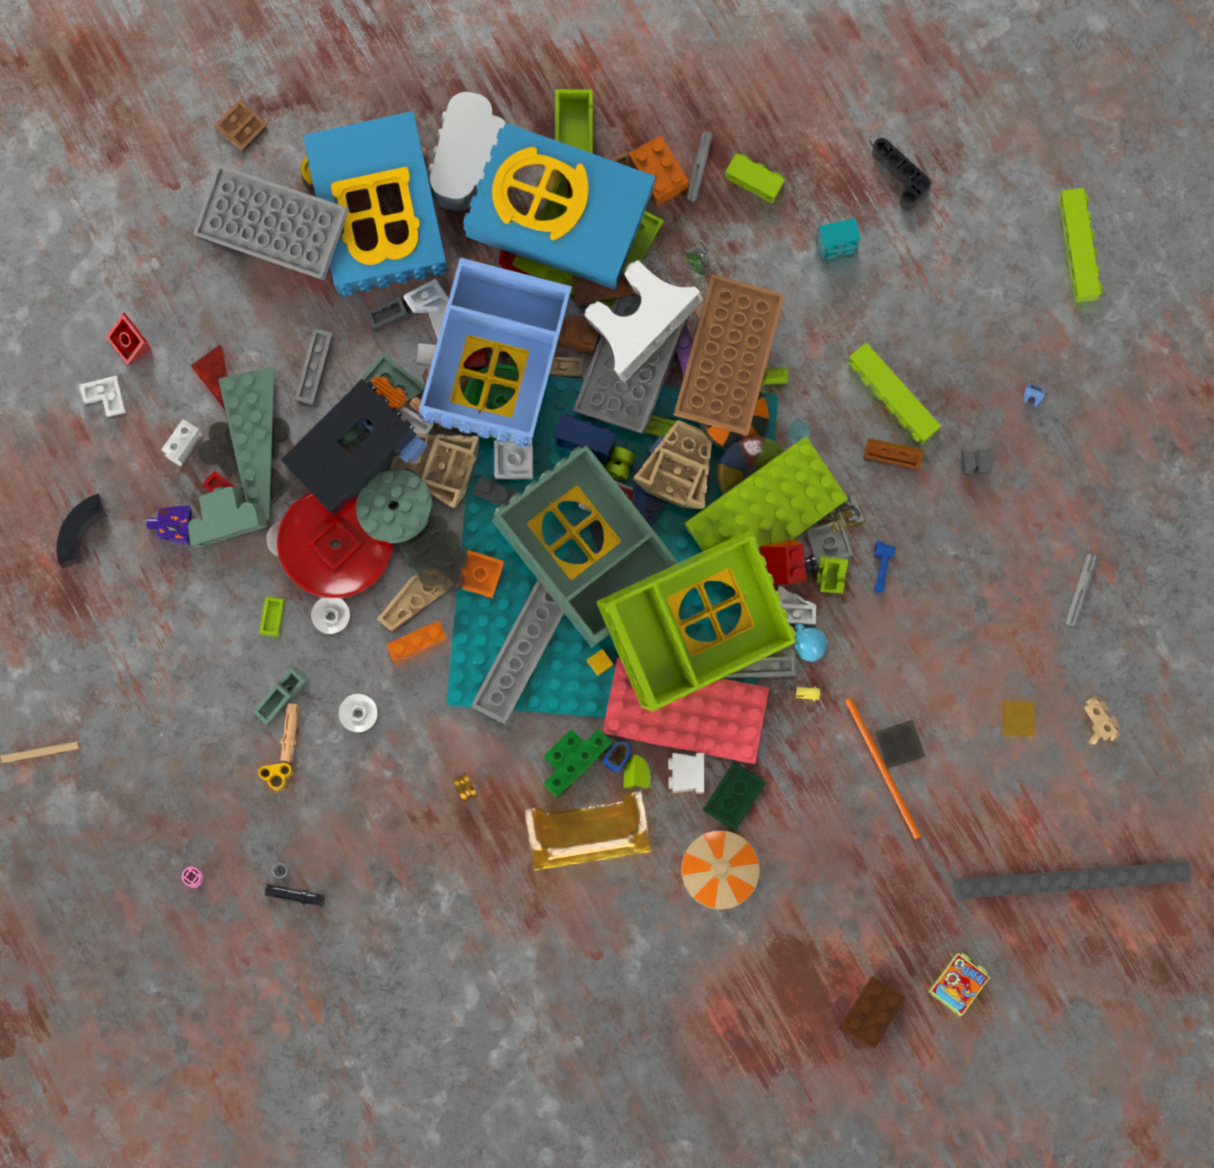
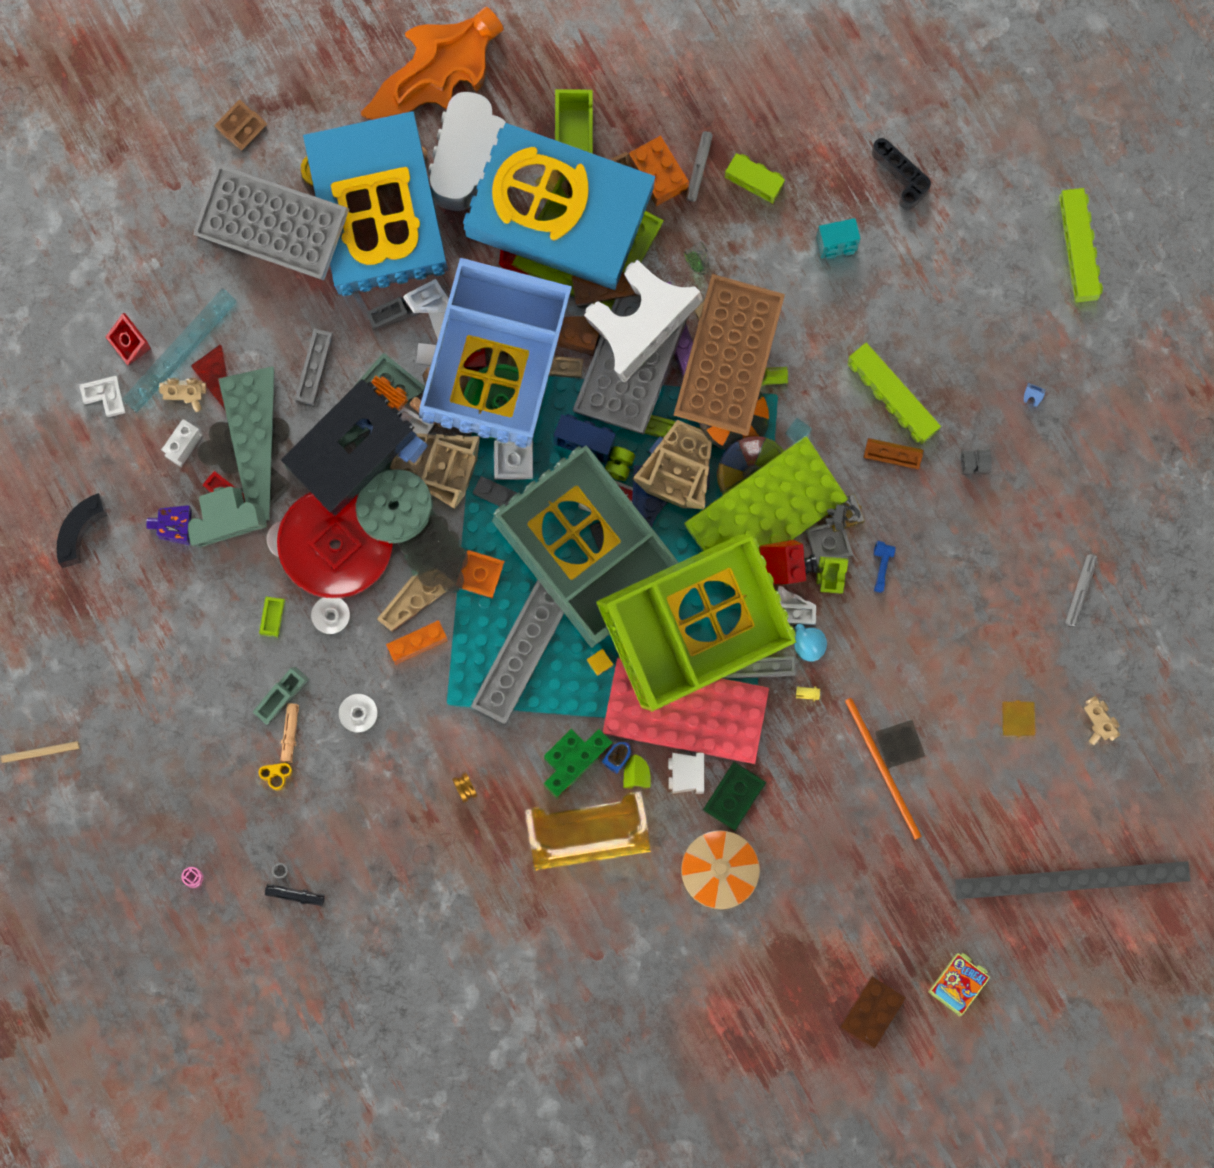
(179, 350): none -> clear light blue tile
(188, 390): none -> tan brick
(440, 62): none -> orange piece
(839, 517): none -> dark grey tile

